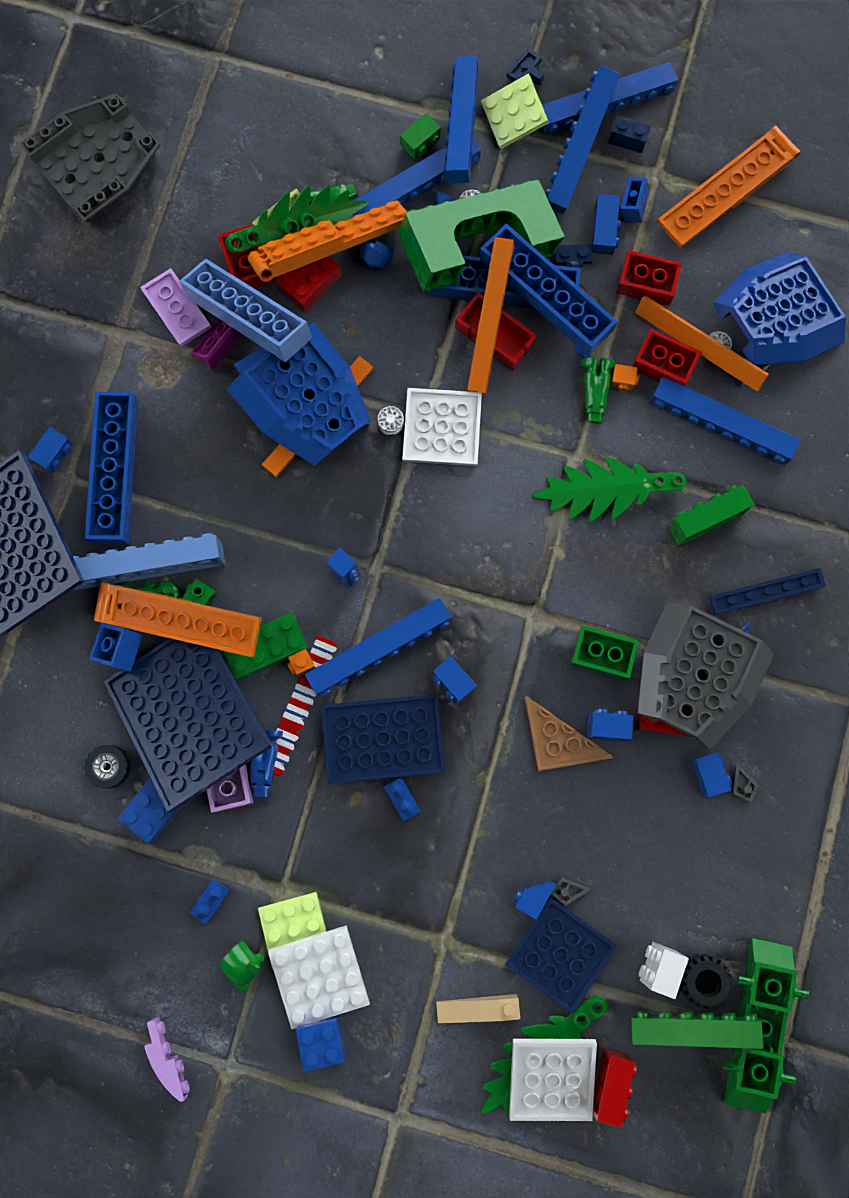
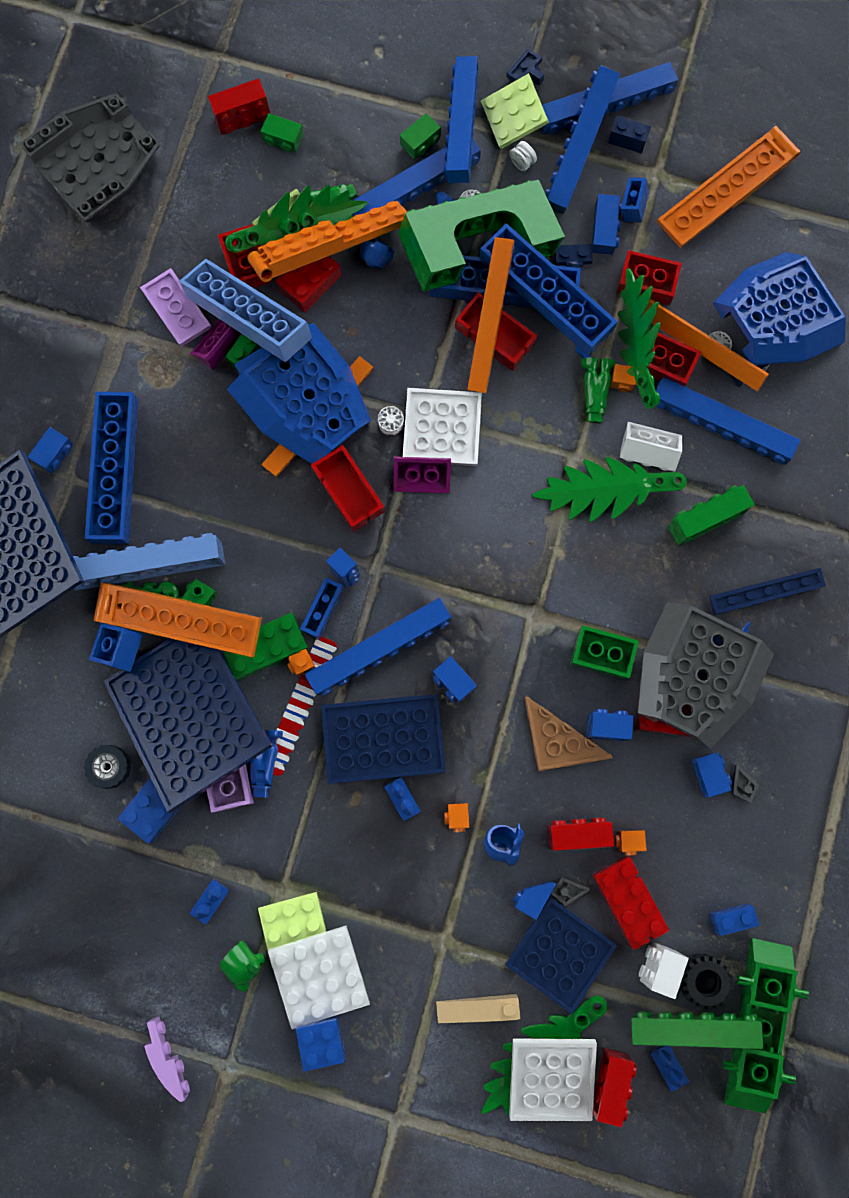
(239, 106): none -> red brick
(241, 349): none -> green brick
(282, 133): none -> green brick
(322, 608): none -> blue brick
(348, 488): none -> red piece
(422, 474): none -> magenta slope
(457, 817): none -> orange brick
(504, 843): none -> blue piece
(523, 156): none -> white wheel
(580, 834): none -> red brick
(630, 902): none -> red piece
(631, 841): none -> orange brick
(637, 338): none -> green plant
(651, 447): none -> white slope
(669, 1067): none -> blue tile
(734, 919): none -> blue brick

